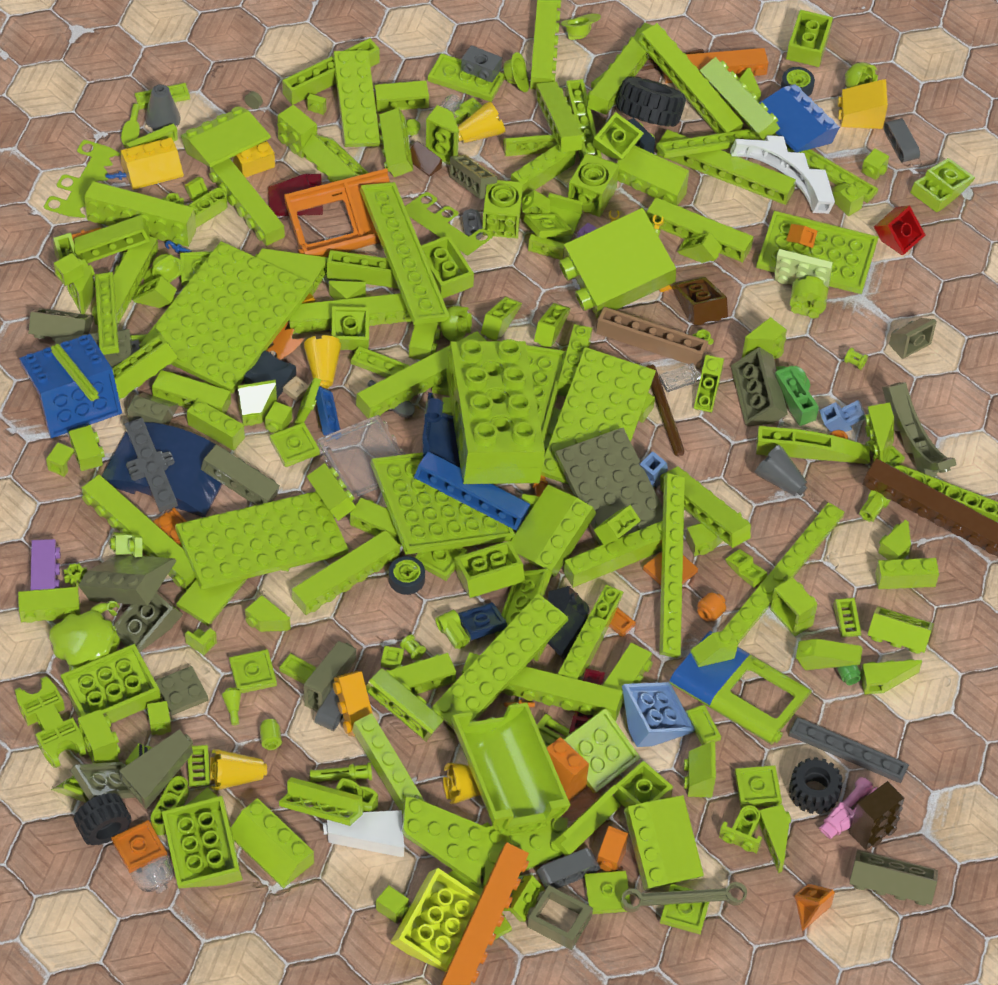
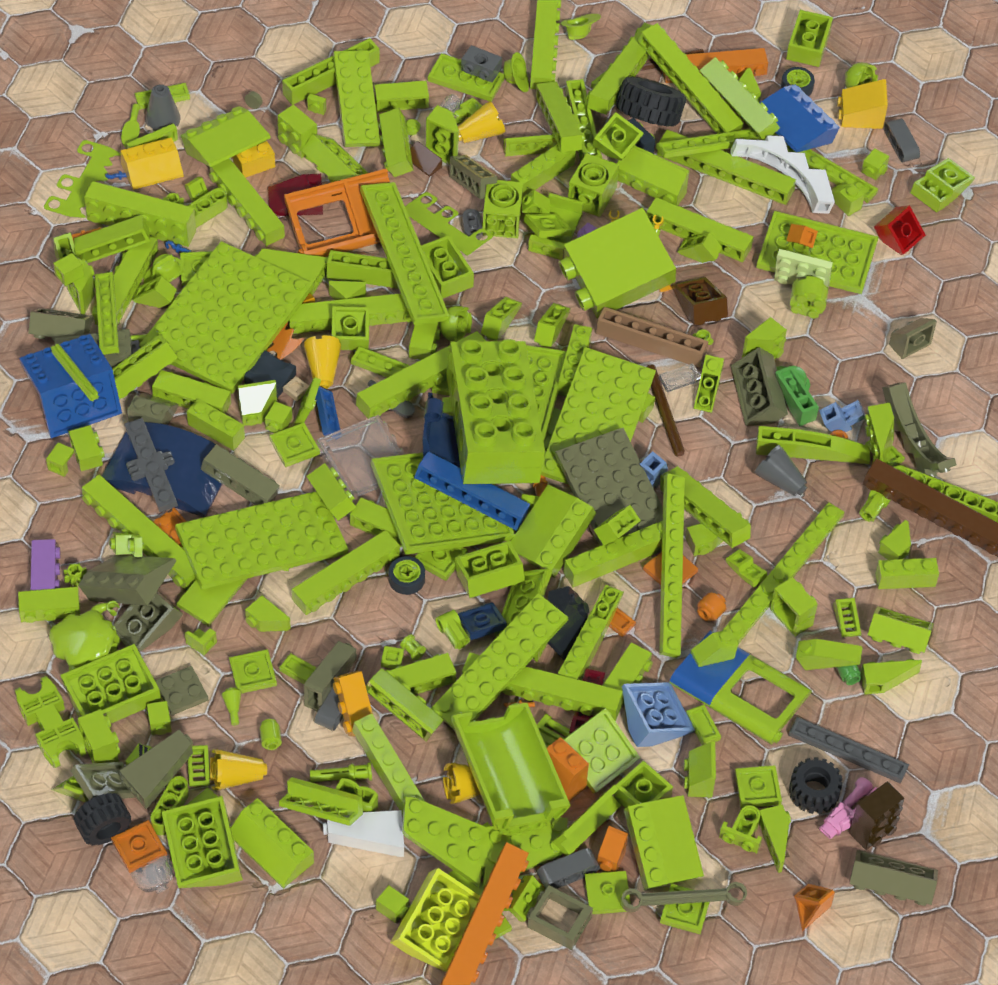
(859, 363): lime bush -> none

